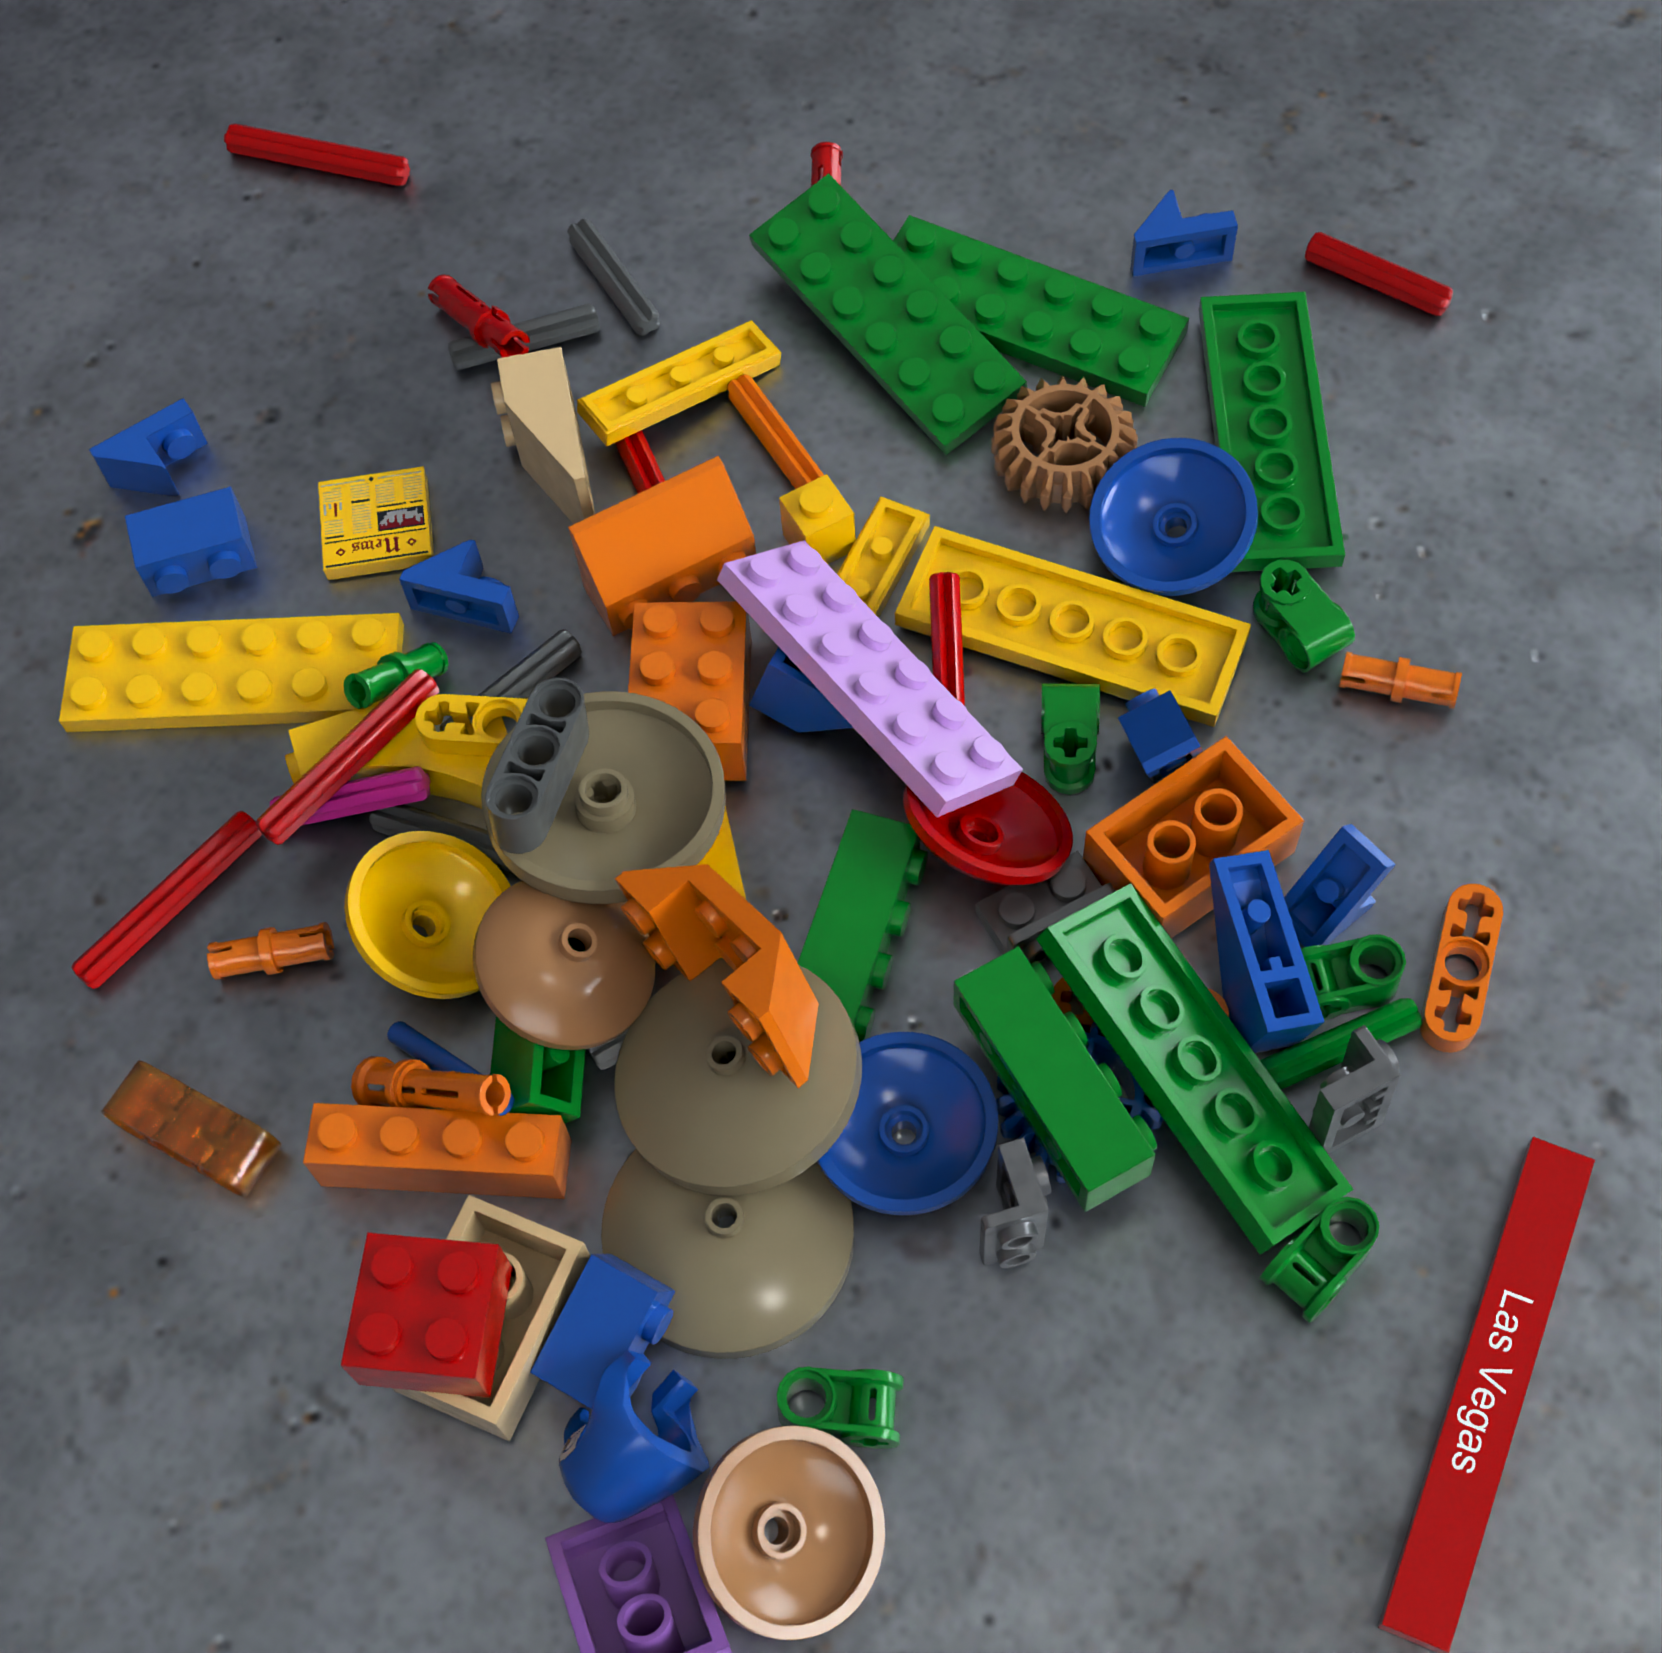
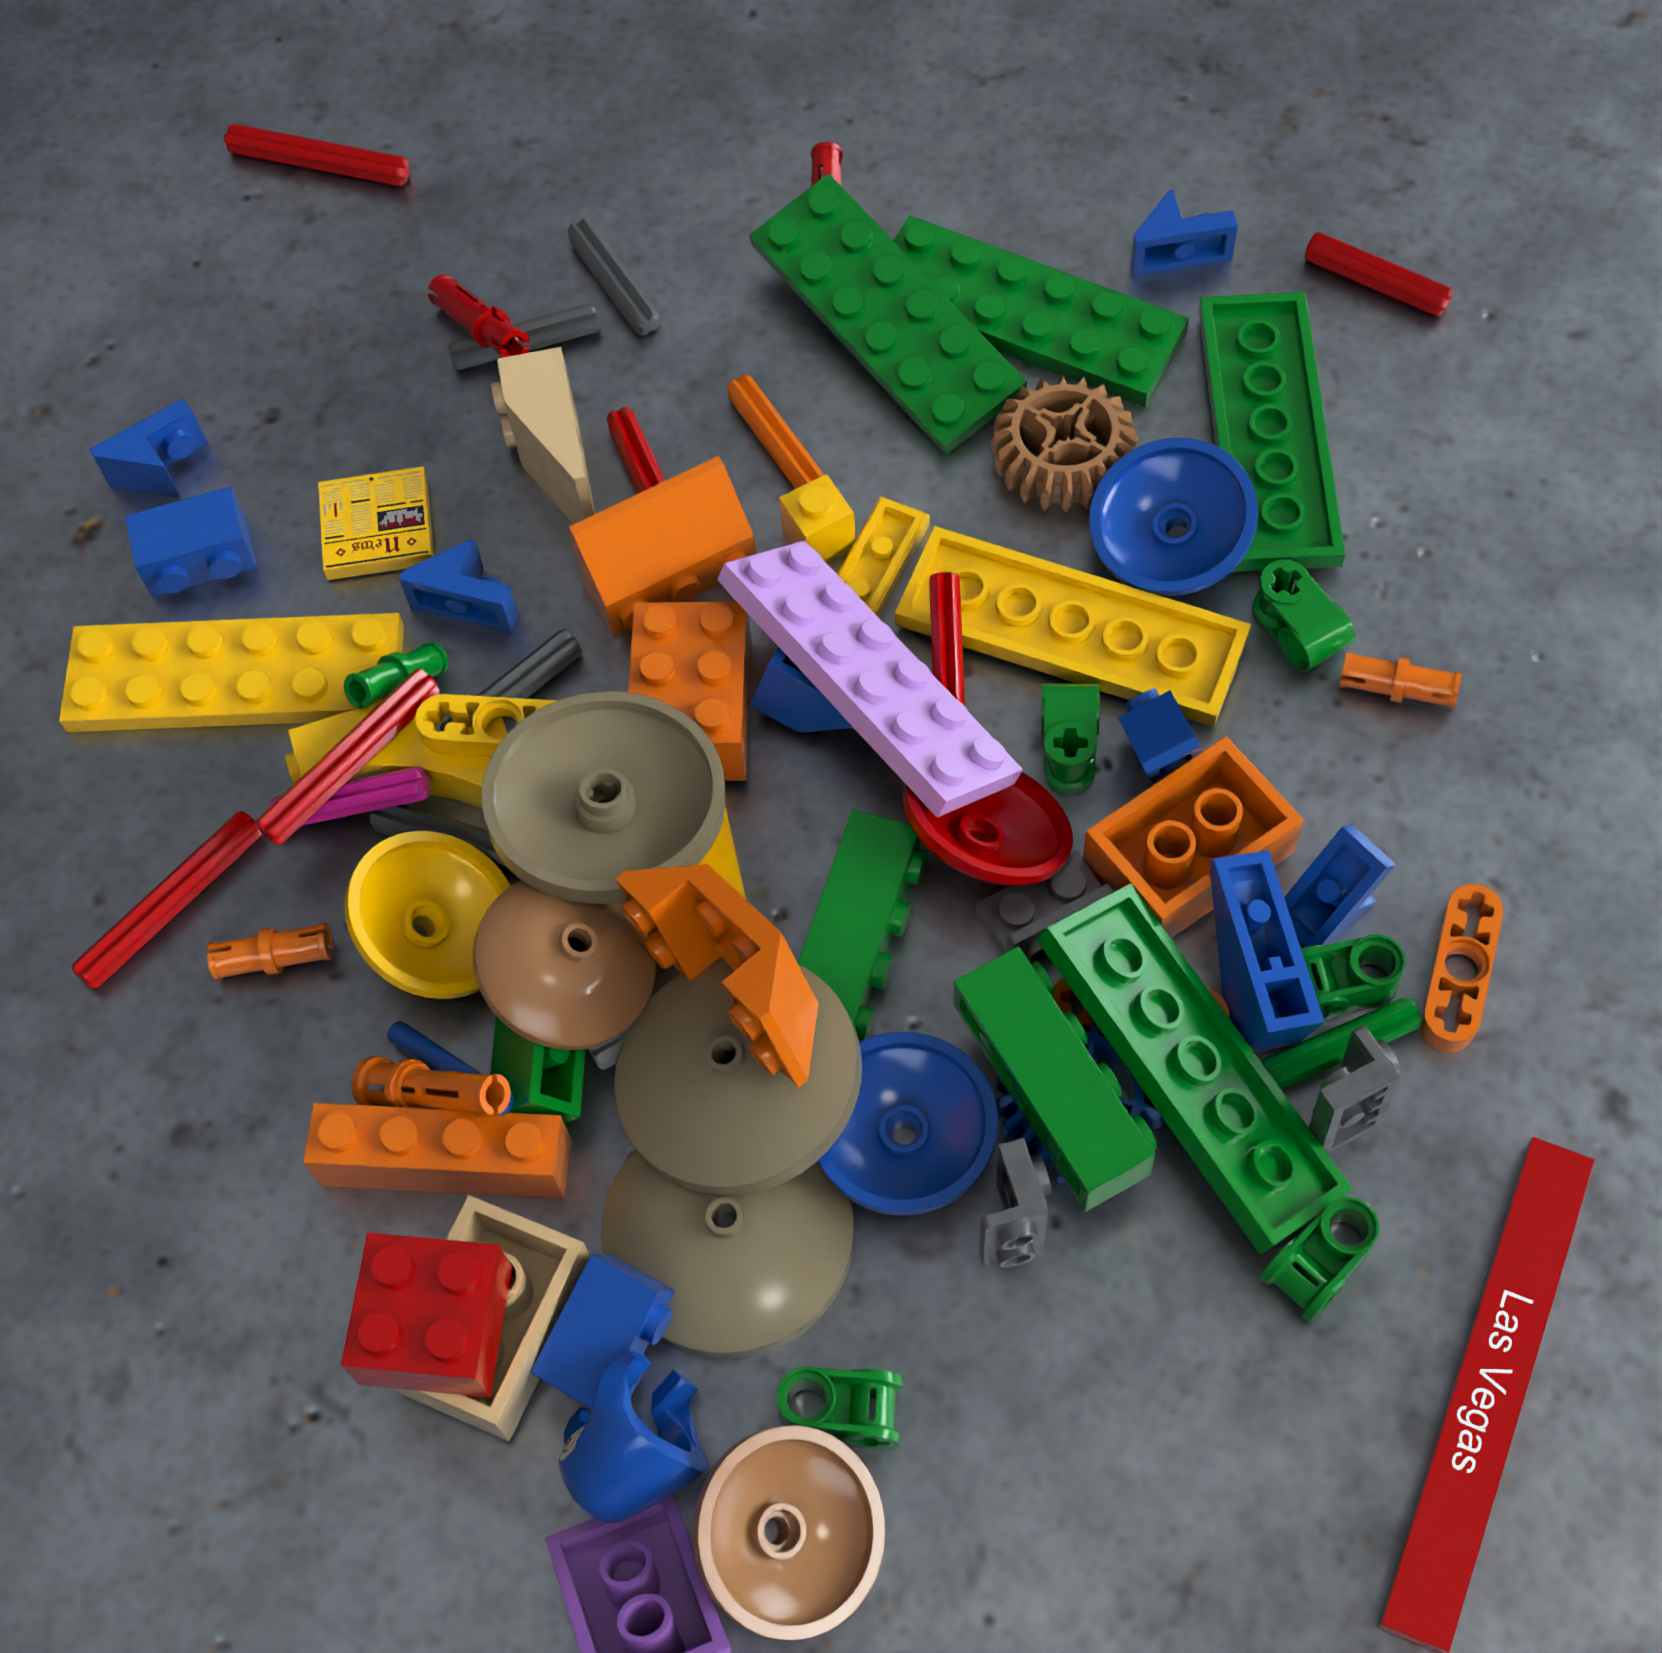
(192, 1128): clear orange beam -> none
(548, 733): dark grey beam -> none
(677, 382): yellow tile -> none

